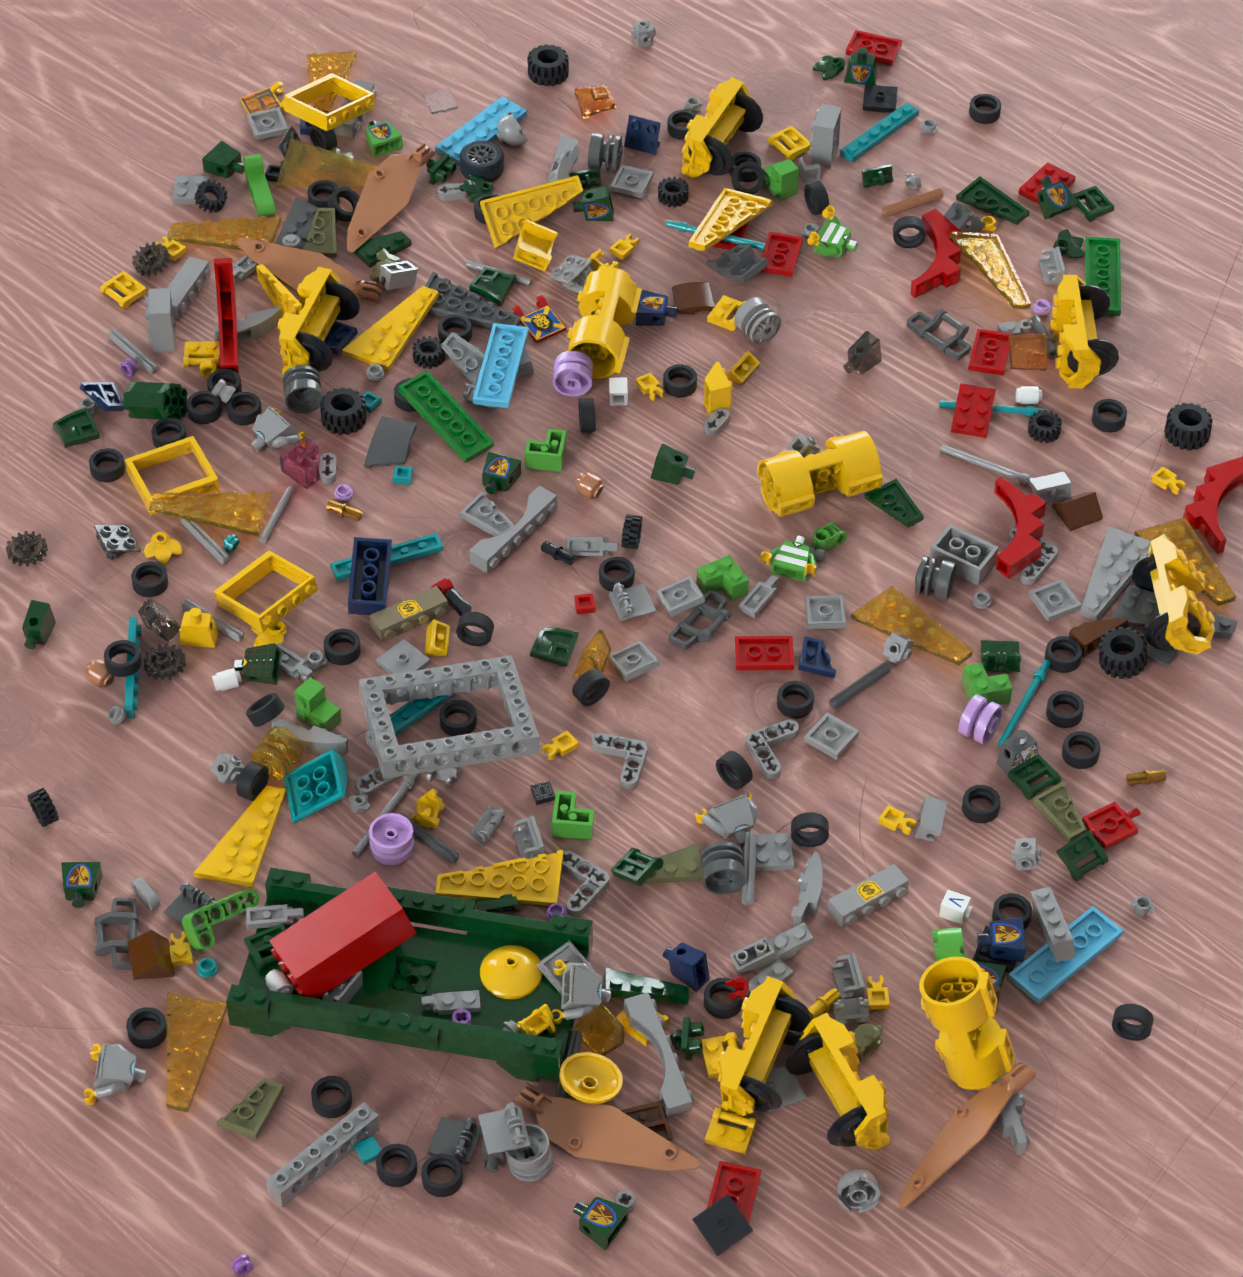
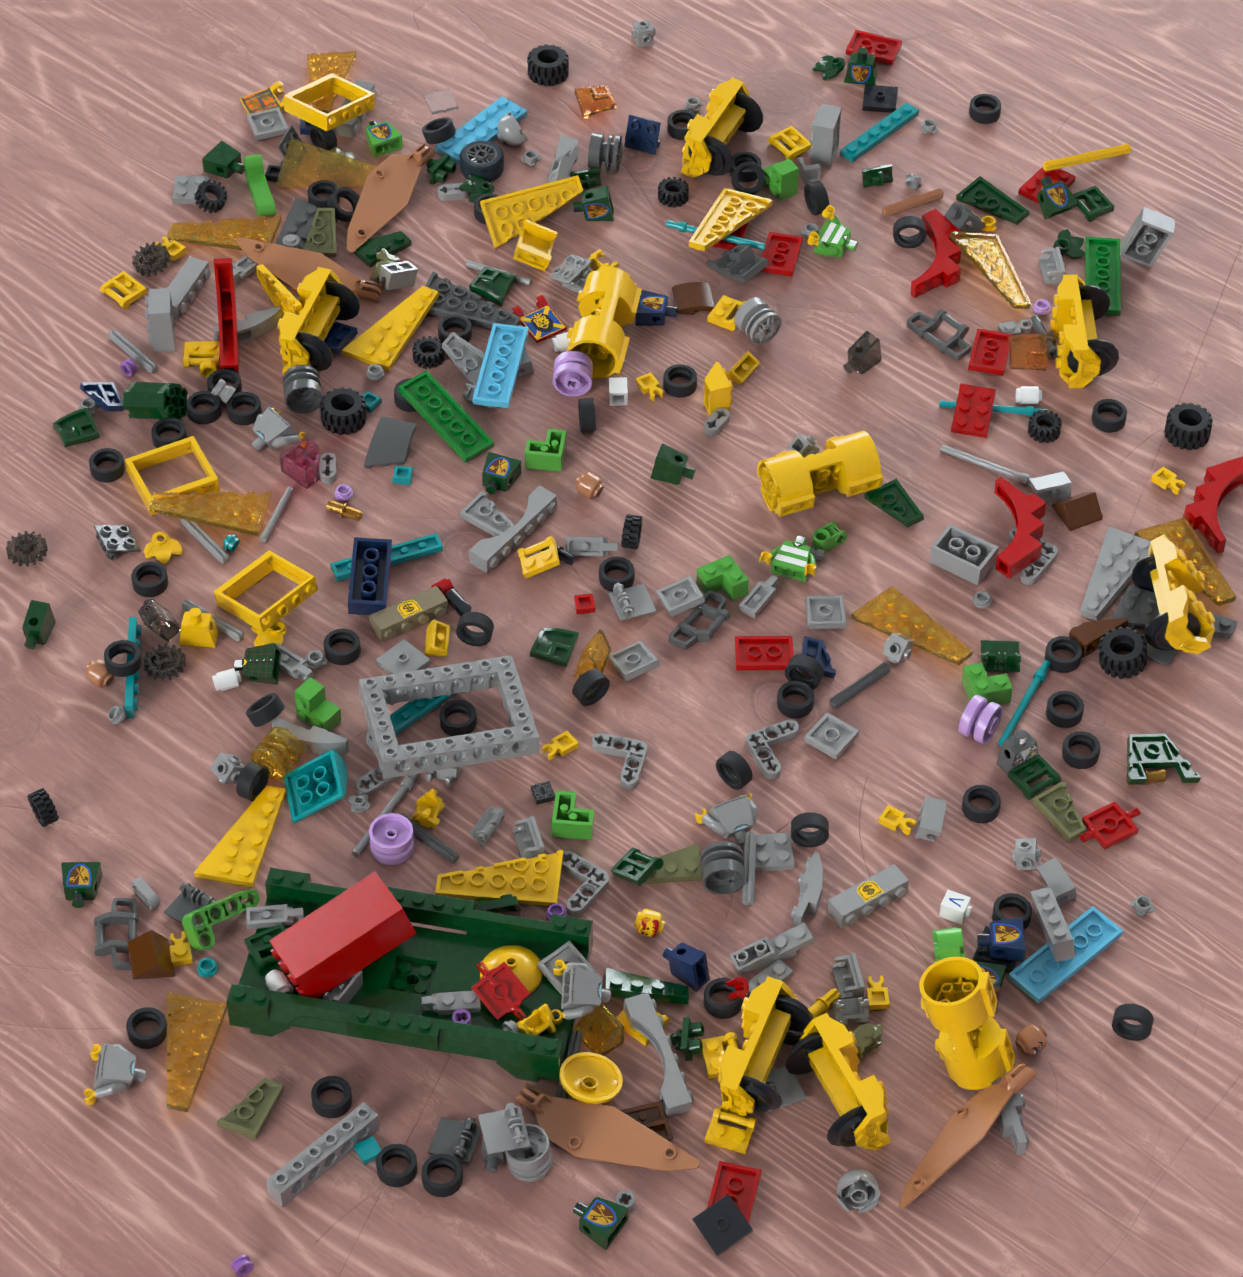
(438, 130): none -> black tyre
(501, 991): none -> red plate
(531, 157): none -> light grey plate
(539, 562): none -> yellow plate
(560, 342): none -> white brick
(623, 249): yellow plate -> none
(631, 181): light grey plate -> none
(649, 923): none -> yellow head
(808, 664): none -> black tyre
(935, 578): dark grey wheel -> none
(1031, 1039): none -> nougat head
(1054, 600): light grey plate -> none
(1058, 880): none -> light grey hinge
(1079, 849): dark green plate -> none
(1087, 157): none -> yellow axle
(1147, 237): none -> light grey brick
(1155, 752): none -> wing

